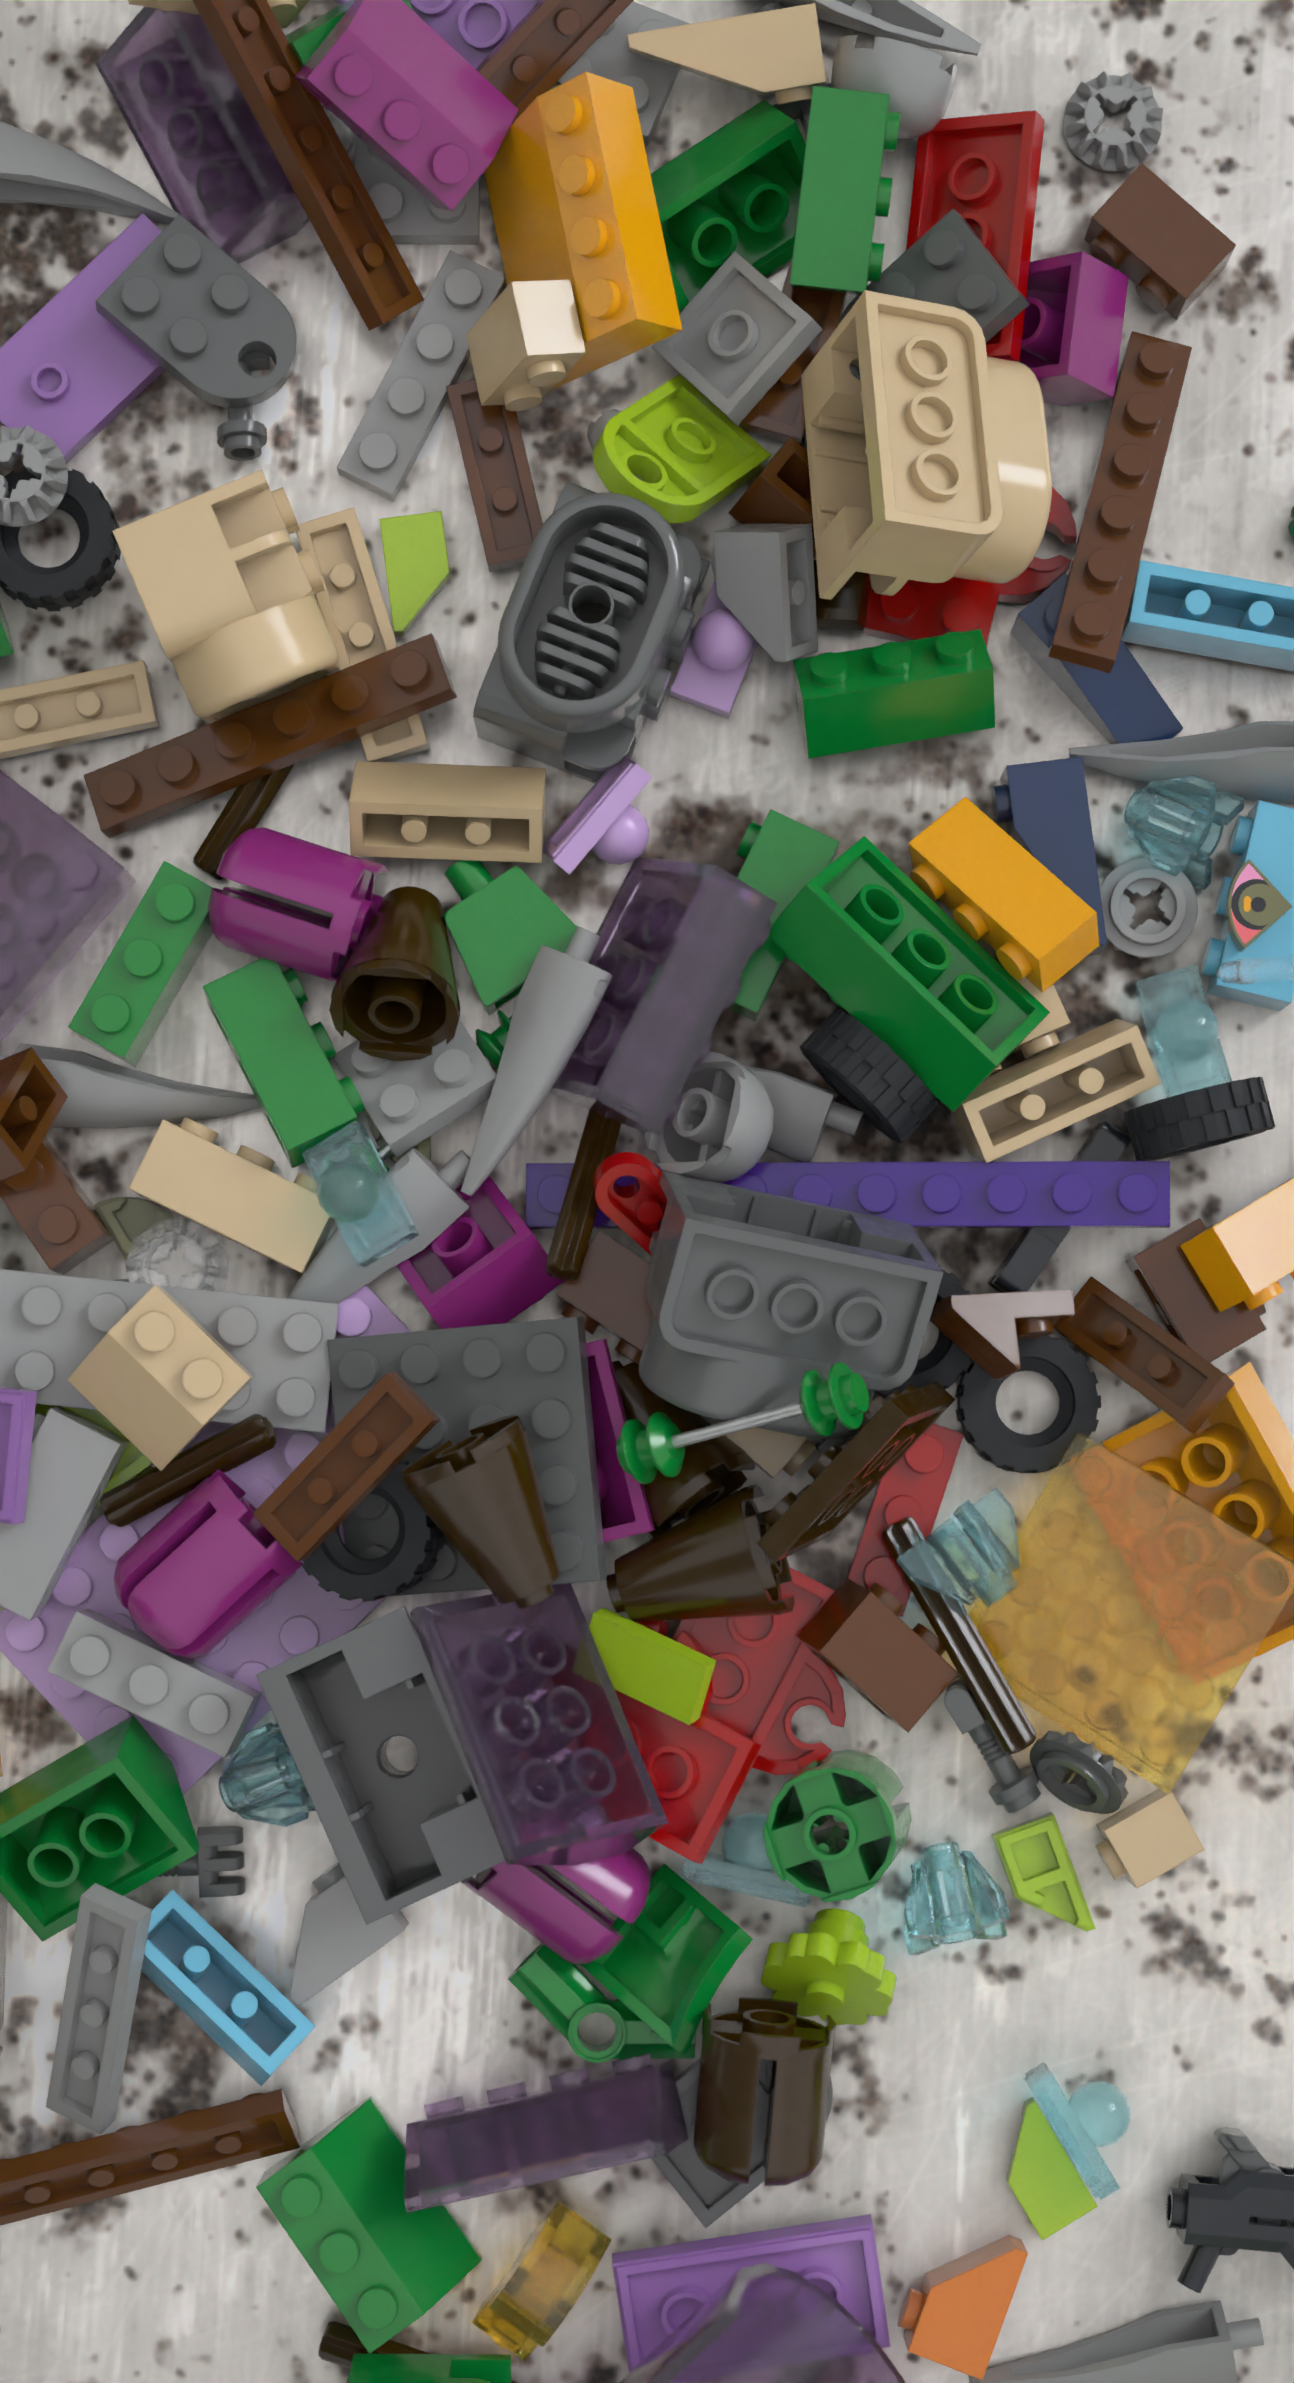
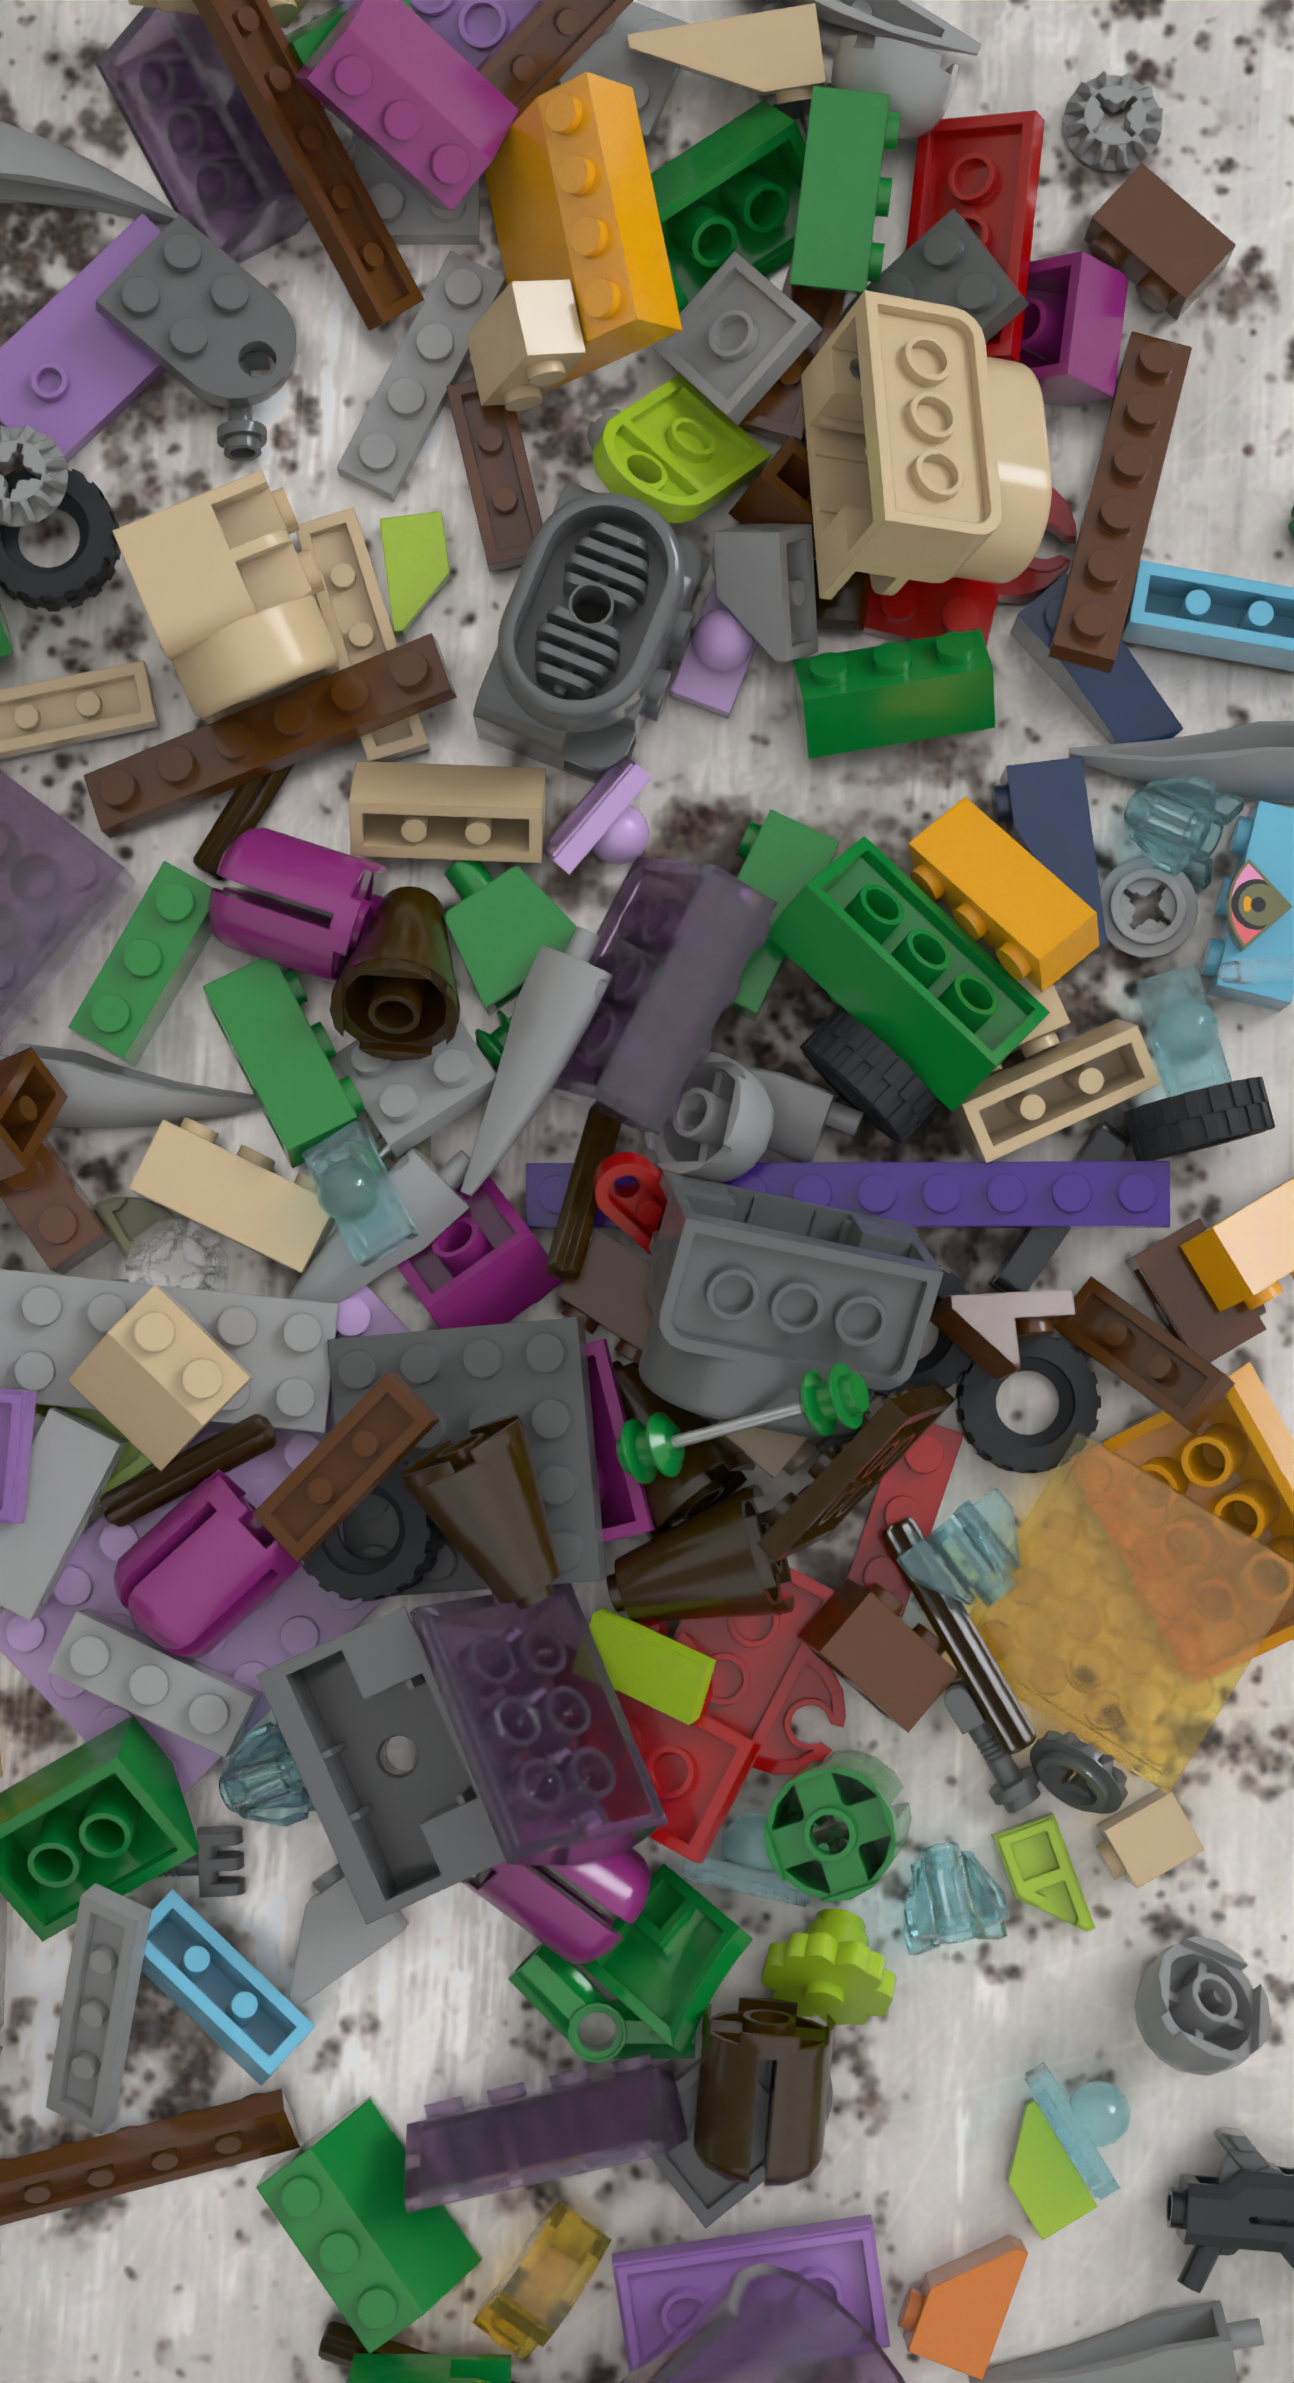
(1201, 2008): none -> light grey cylinder

